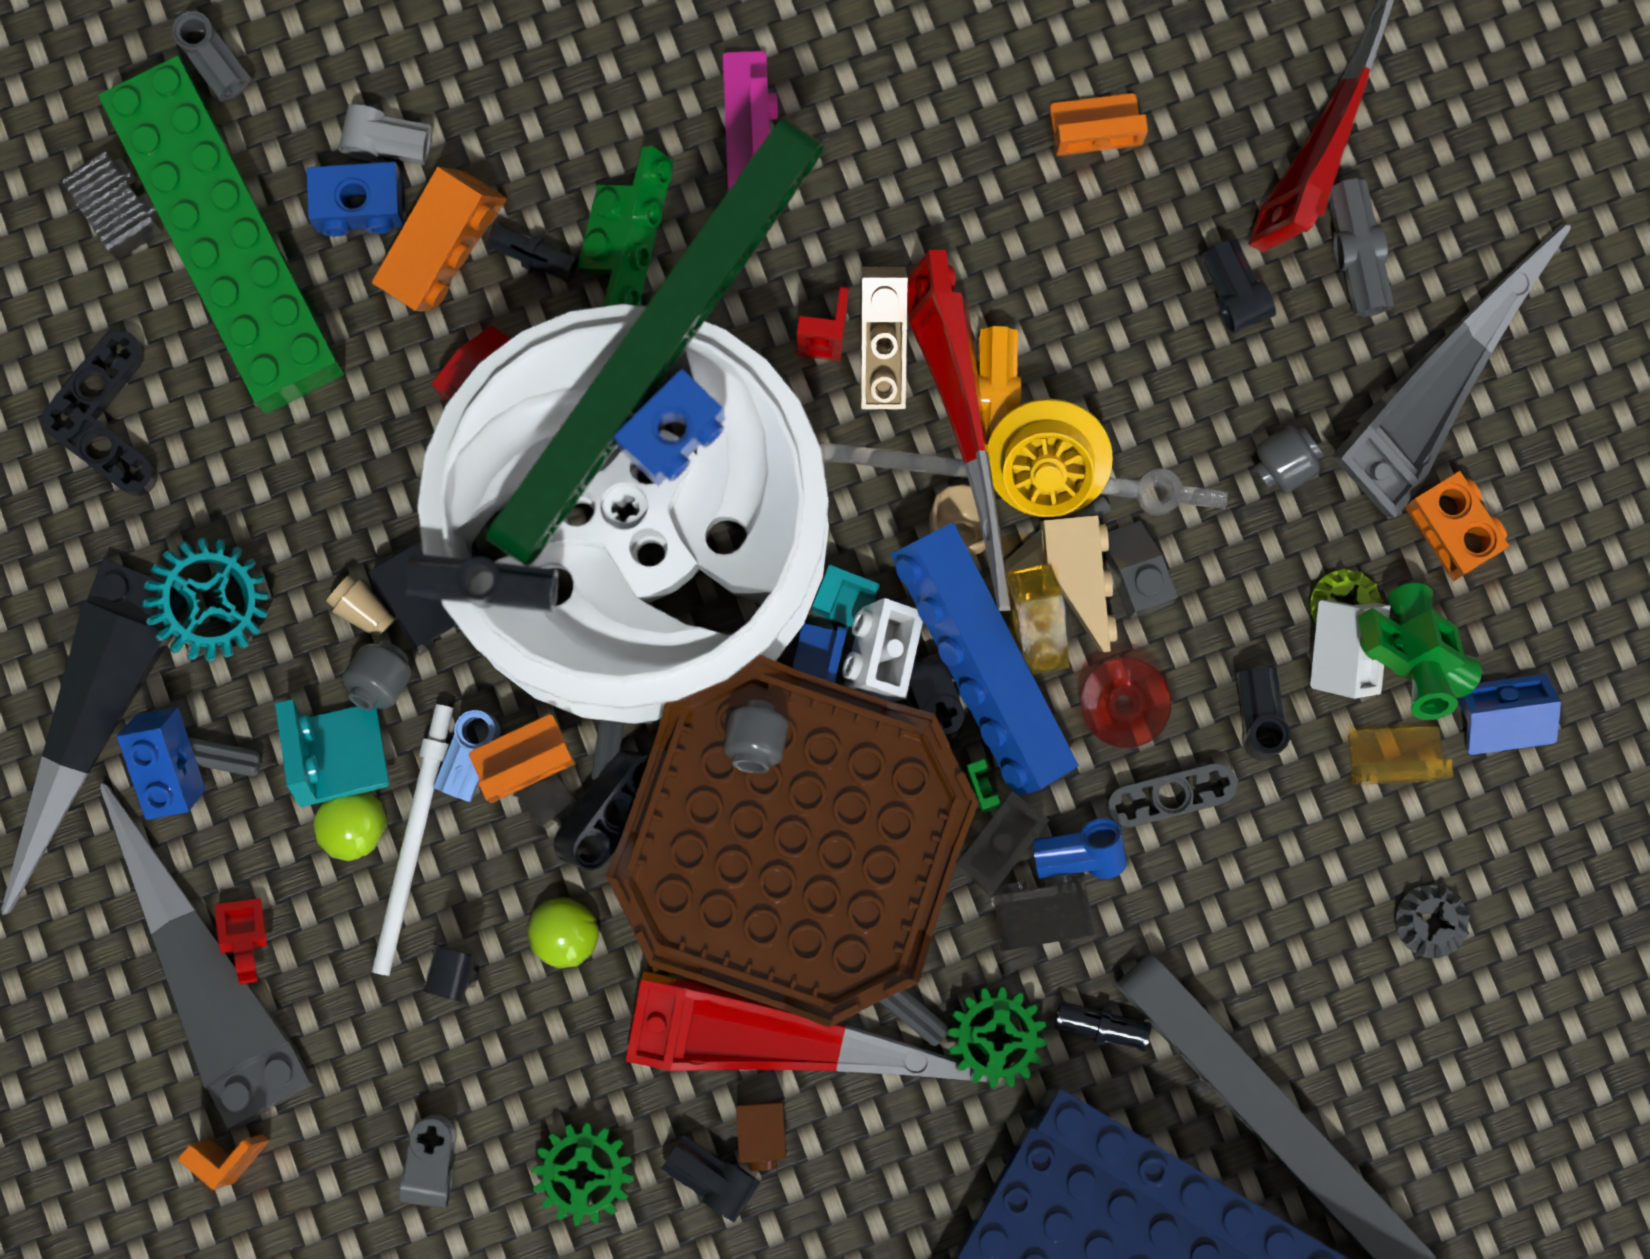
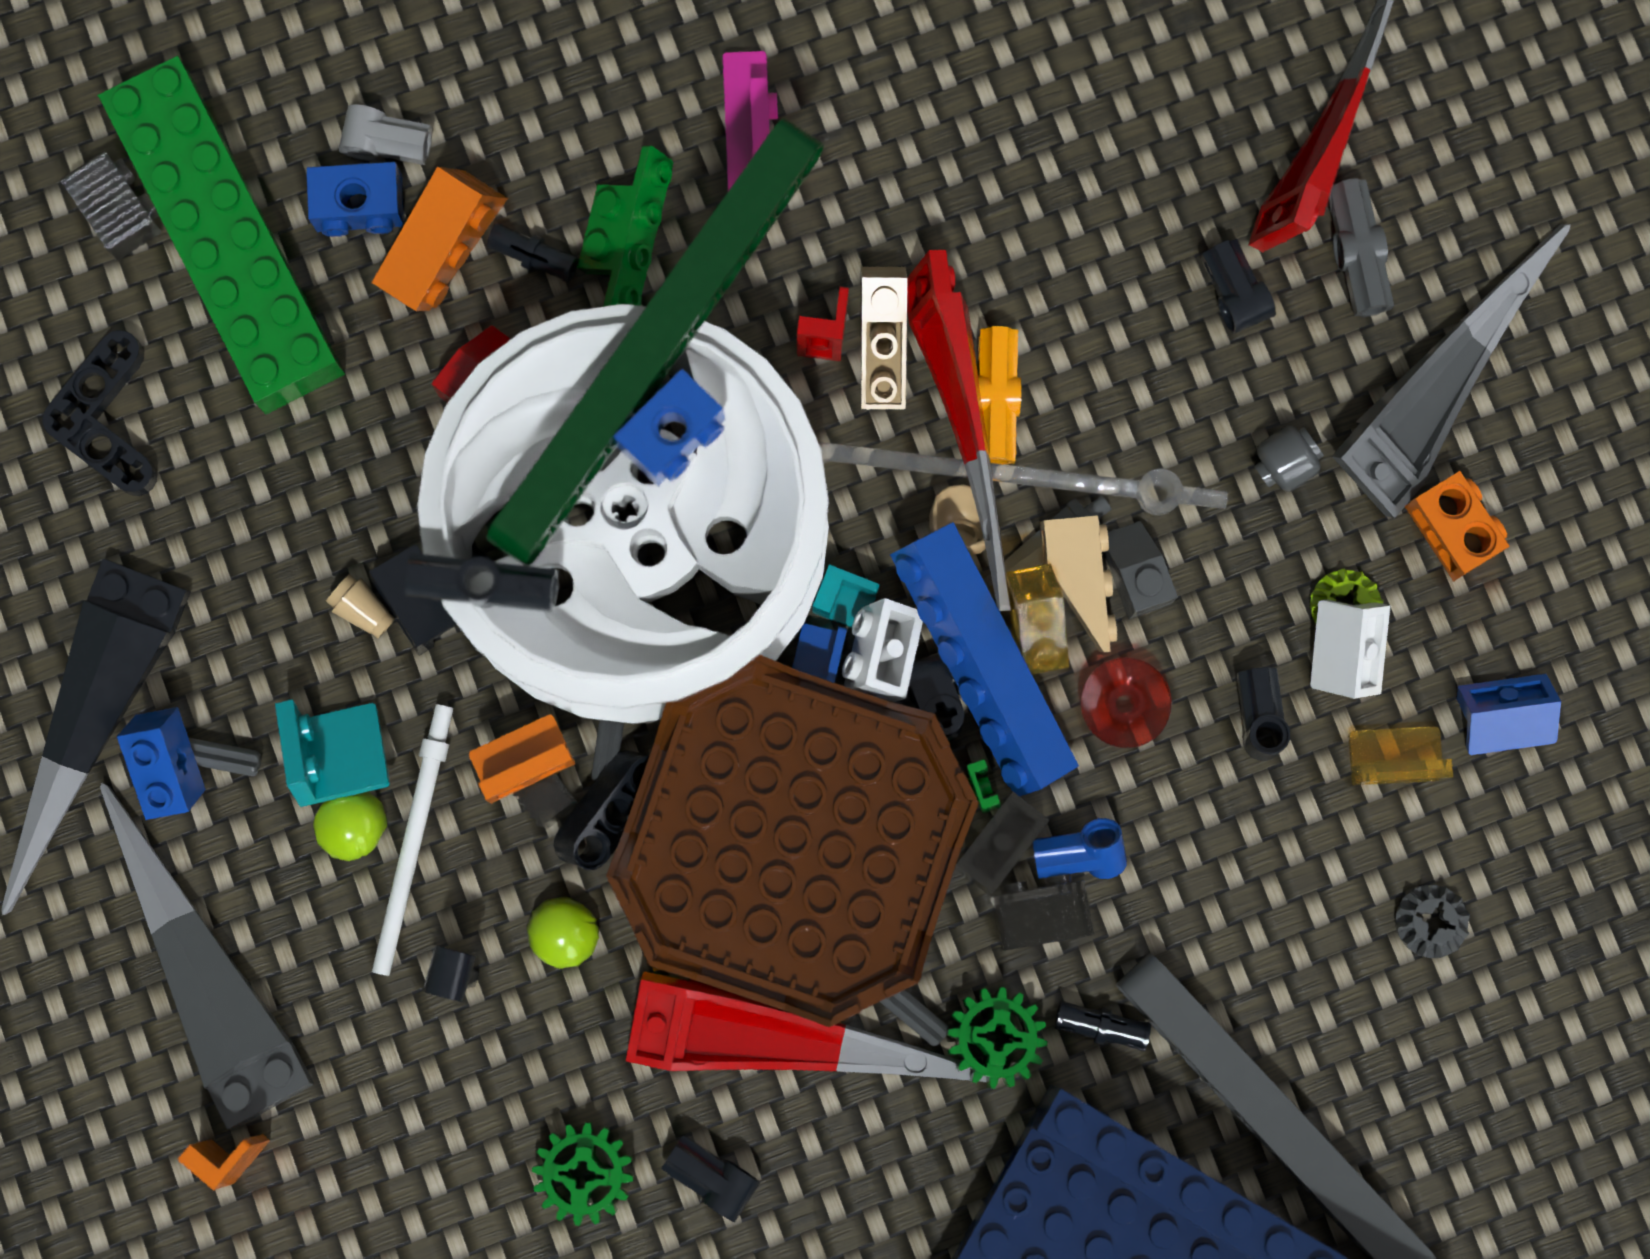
(210, 56): dark grey piece -> none
(225, 610): teal gear -> none
(240, 931): red plate -> none
(377, 676): dark grey head -> none
(429, 1171): dark grey piece -> none
(457, 772): light blue piece -> none
(755, 737): dark grey head -> none
(761, 1134): reddish brown brick -> none
(1049, 458): yellow piece -> none
(1097, 124): orange panel -> none
(1200, 776): dark grey beam -> none
(1422, 650): green brick -> none

